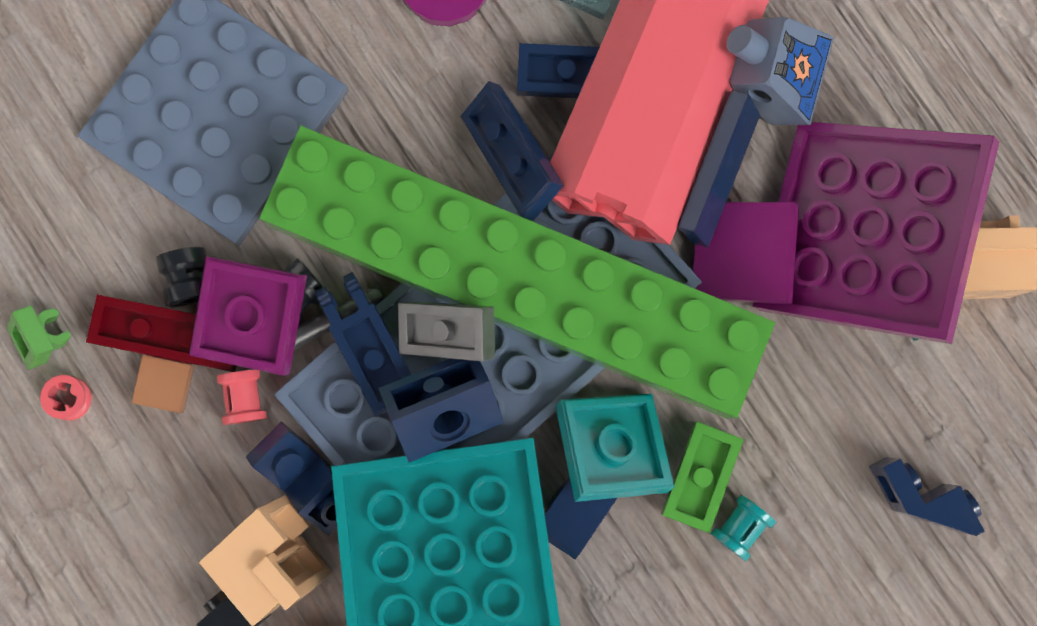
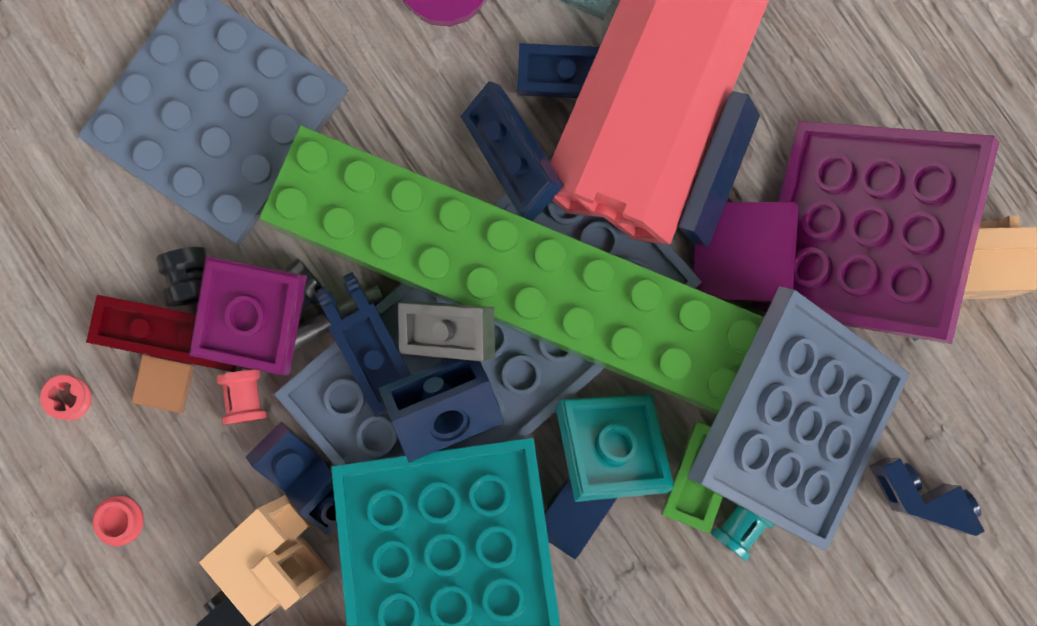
(31, 337): bright green tile -> none
(118, 520): none -> coral plate
(779, 67): sand blue torso -> none
(800, 420): none -> sand blue plate

